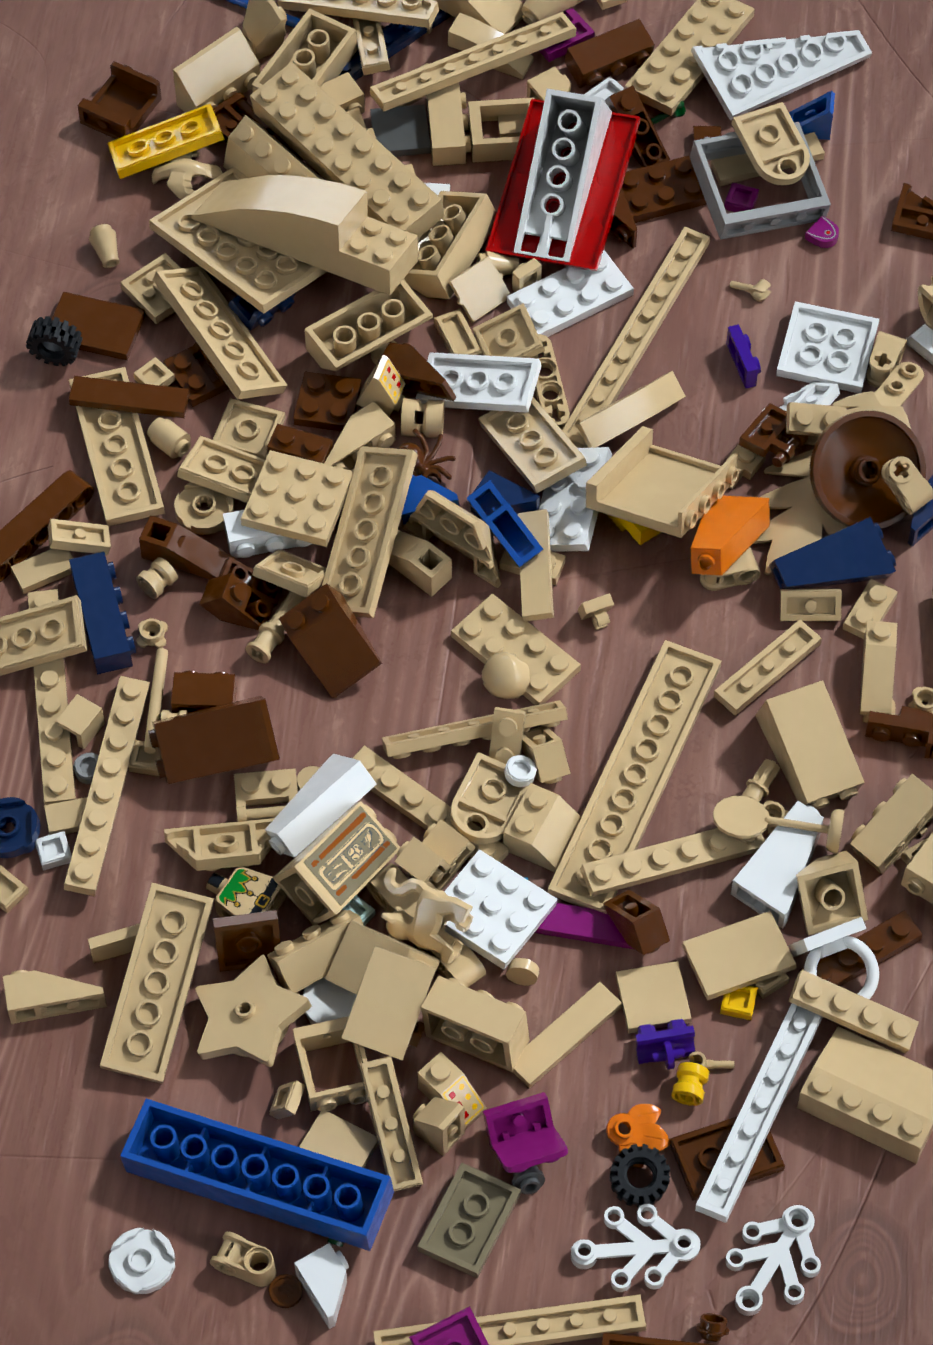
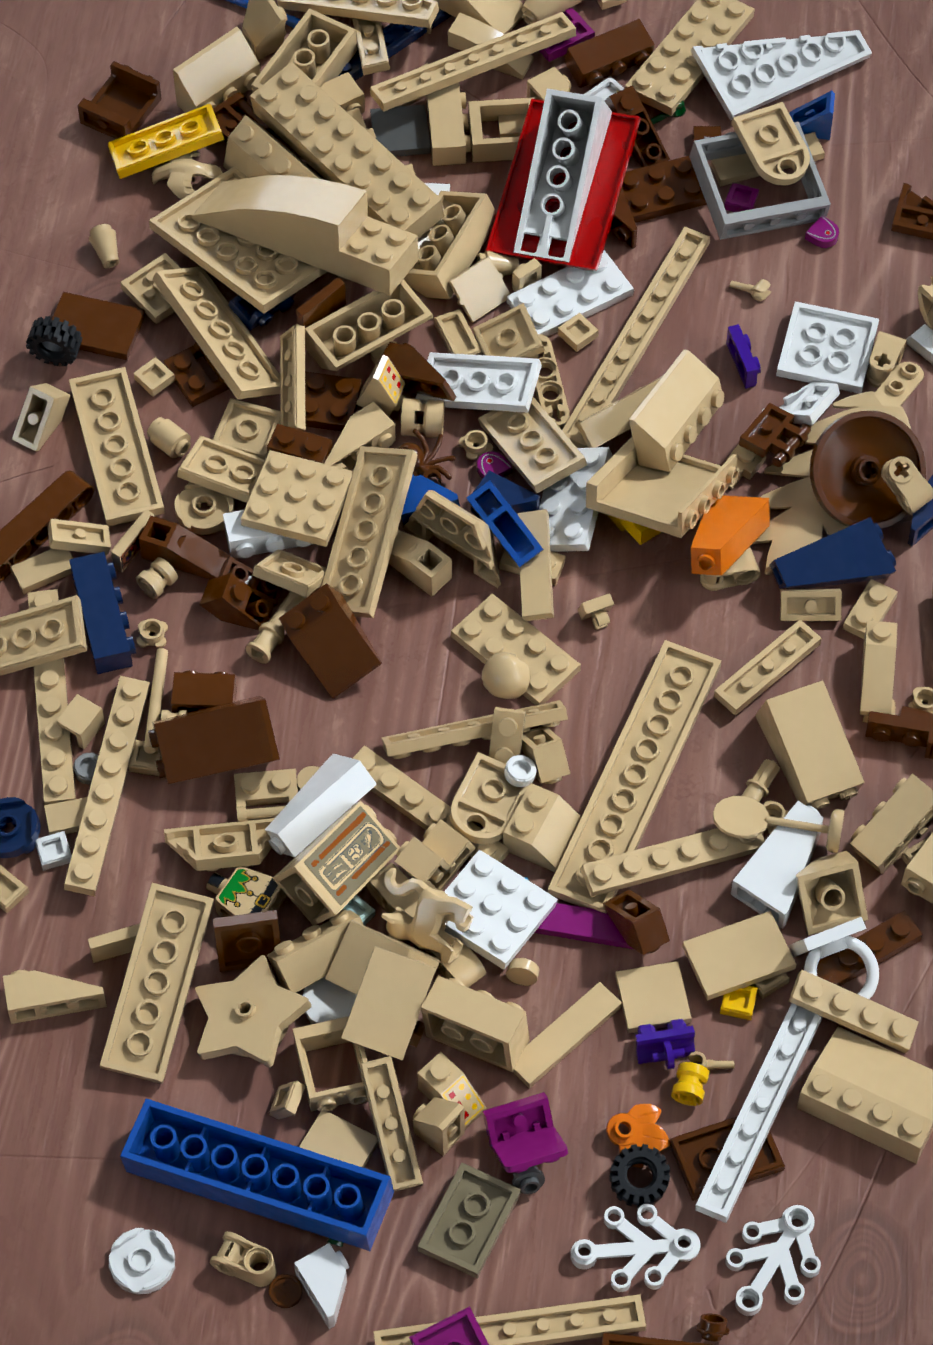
(40, 415): none -> tan slope
(129, 397): reddish brown tile -> none
(129, 544): none -> tan tile
(293, 377): none -> tan tile
(322, 304): none -> reddish brown tile
(475, 437): none -> tan plate
(494, 462): none -> magenta tile
(578, 332): none -> tan plate
(675, 412): none -> tan slope
(811, 418): tan plate -> none

